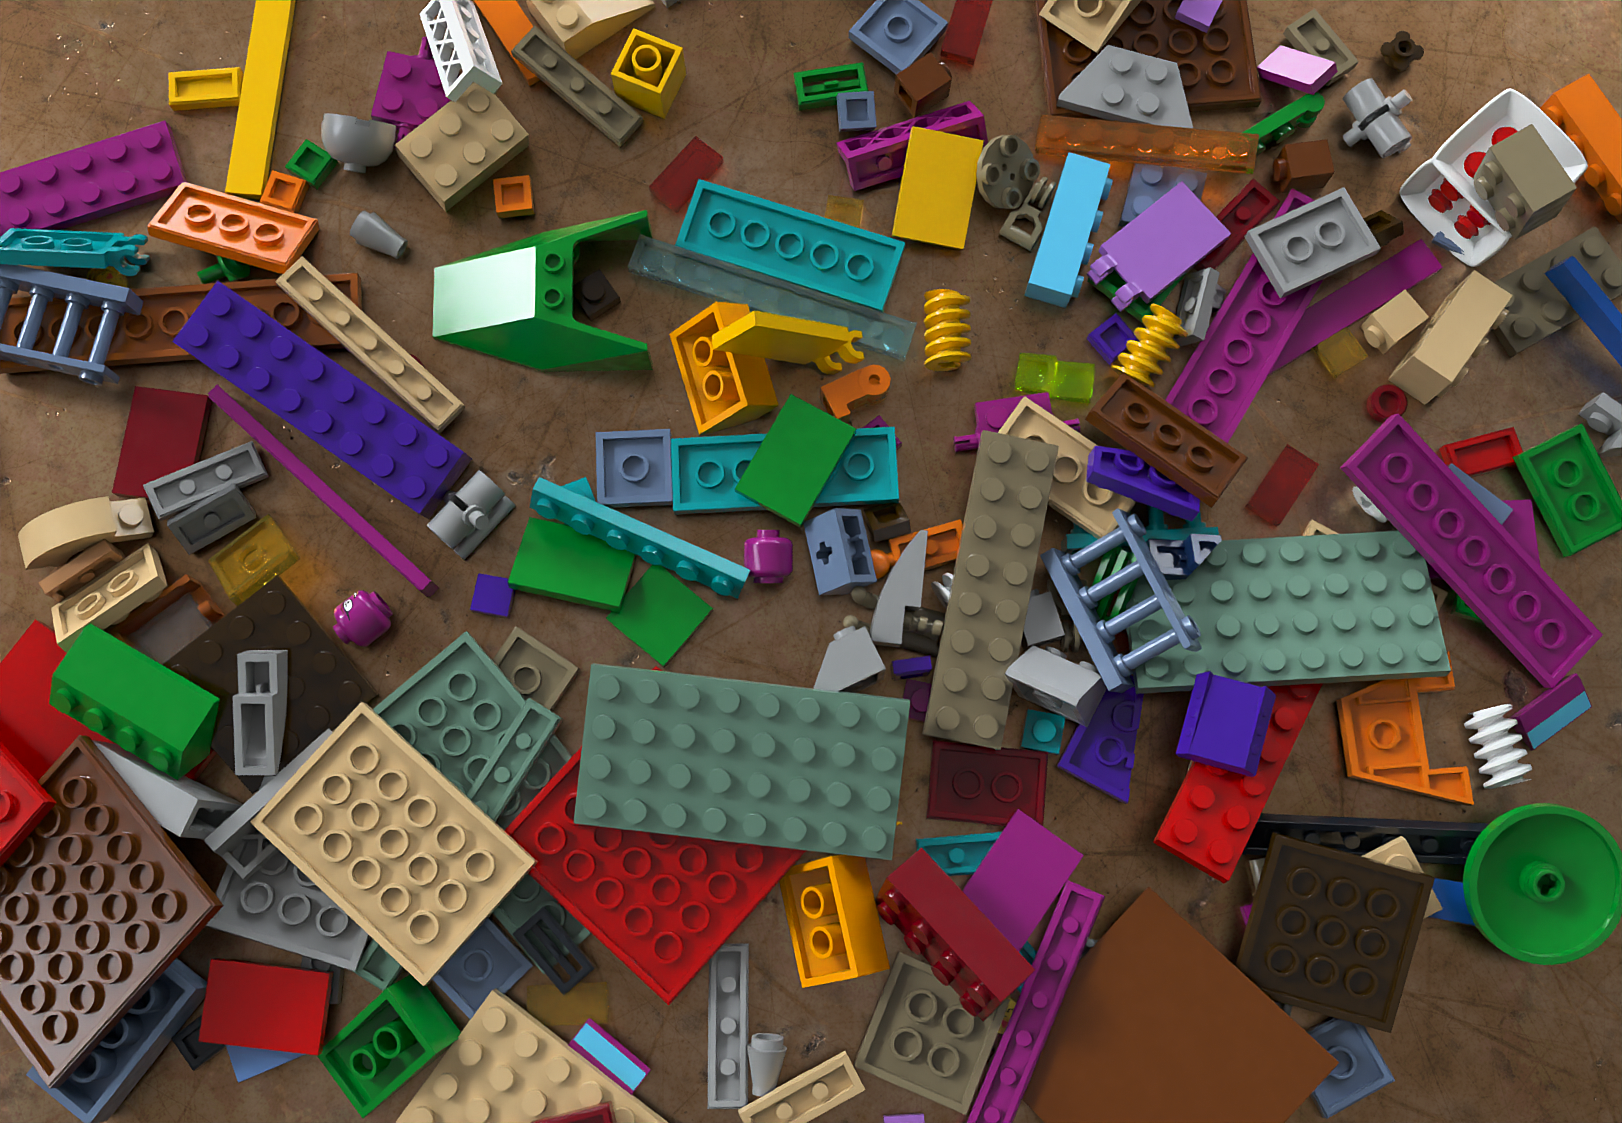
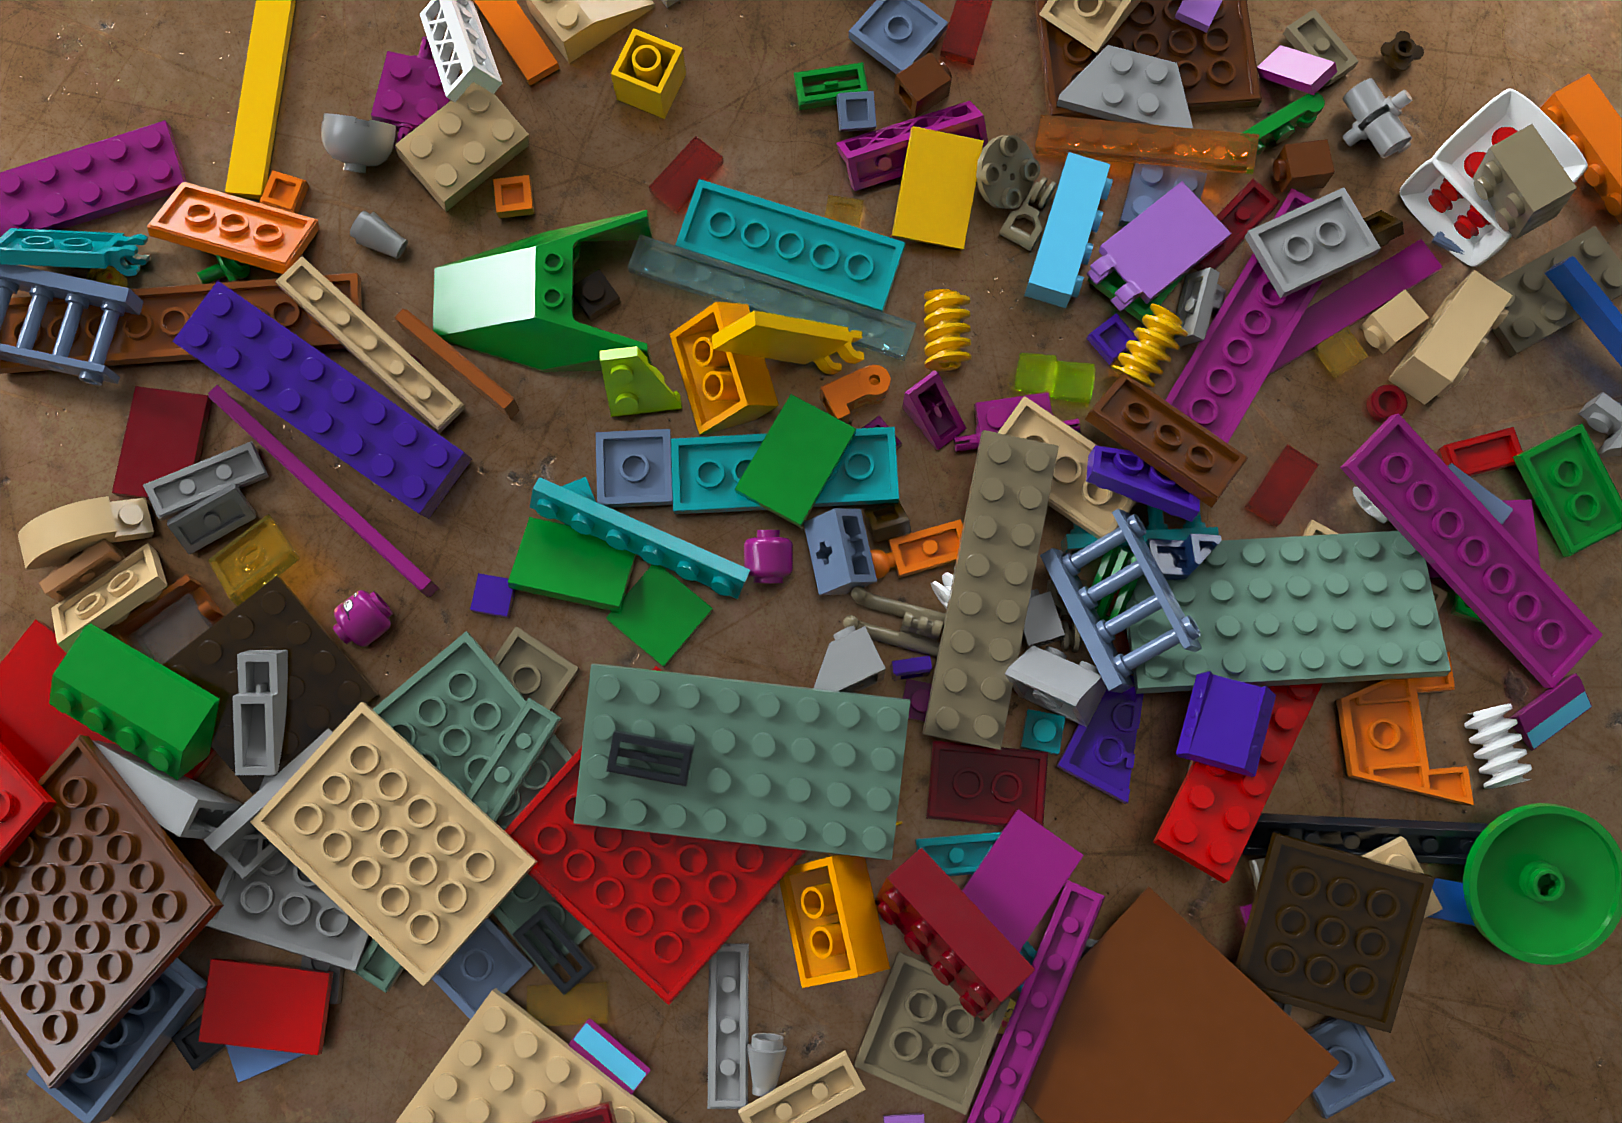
(205, 88): yellow tile -> none
(311, 164): green tile -> none
(388, 1044): green slope -> none
(457, 363): none -> dark orange tile
(471, 514): light grey pin -> none
(577, 86): dark tan tile -> none
(616, 750): none -> black tile
(634, 384): none -> lime wing
(900, 593): light grey slope -> none
(933, 410): none -> magenta slope

